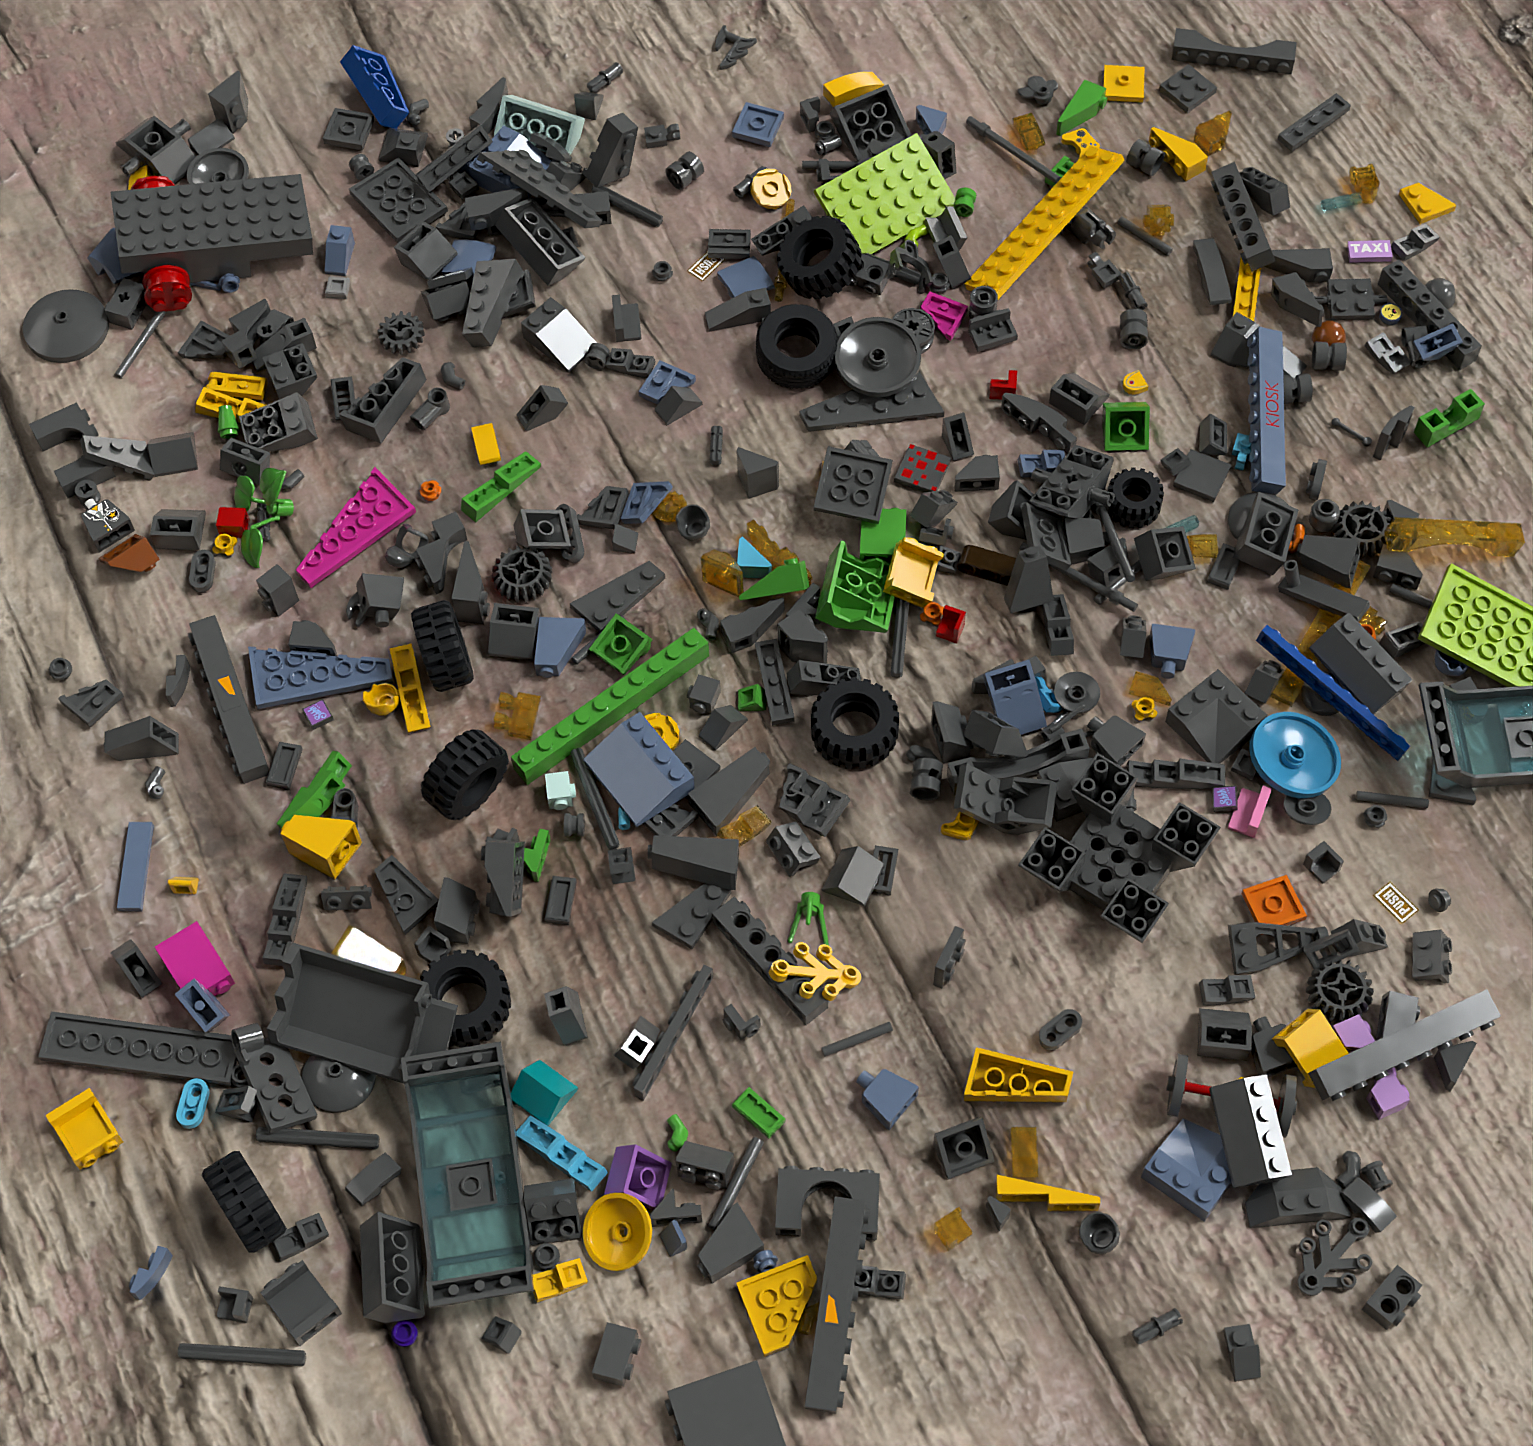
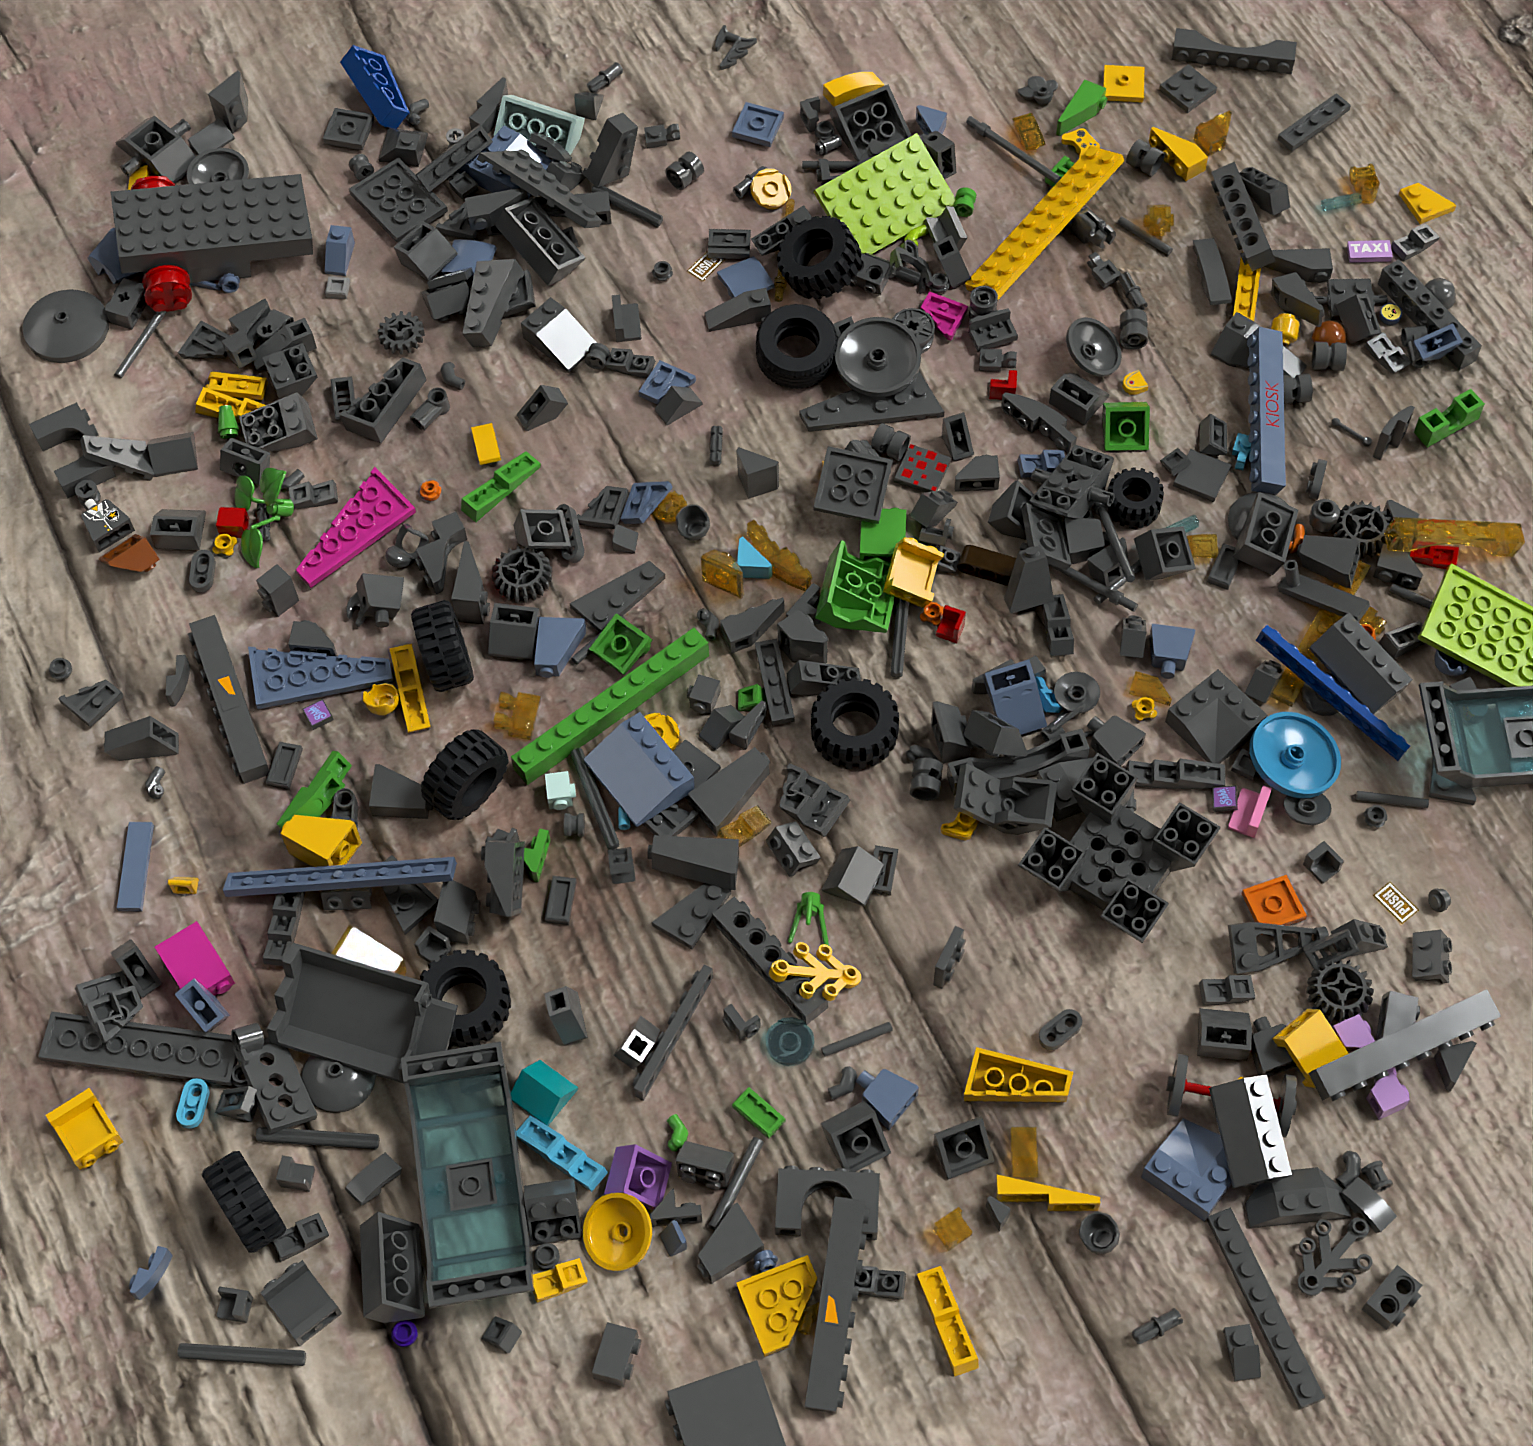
(109, 1003): none -> dark grey slope
(294, 1175): none -> dark grey panel
(307, 496): none -> dark grey slope
(340, 876): none -> sand blue plate
(396, 796): none -> dark grey slope
(746, 729): none -> dark grey slope
(785, 578): bright green slope -> none
(789, 1041): none -> clear light blue tile
(846, 1085): none -> dark grey arm
(856, 1137): none -> dark grey slope
(889, 441): none -> dark grey wheel
(948, 1321): none -> yellow slope
(993, 360): none -> dark grey plate
(1093, 347): none -> dark grey dish
(1265, 1308): none -> dark grey plate
(1288, 326): none -> yellow head
(1358, 318): none -> dark grey panel
(1436, 556): none -> red slope

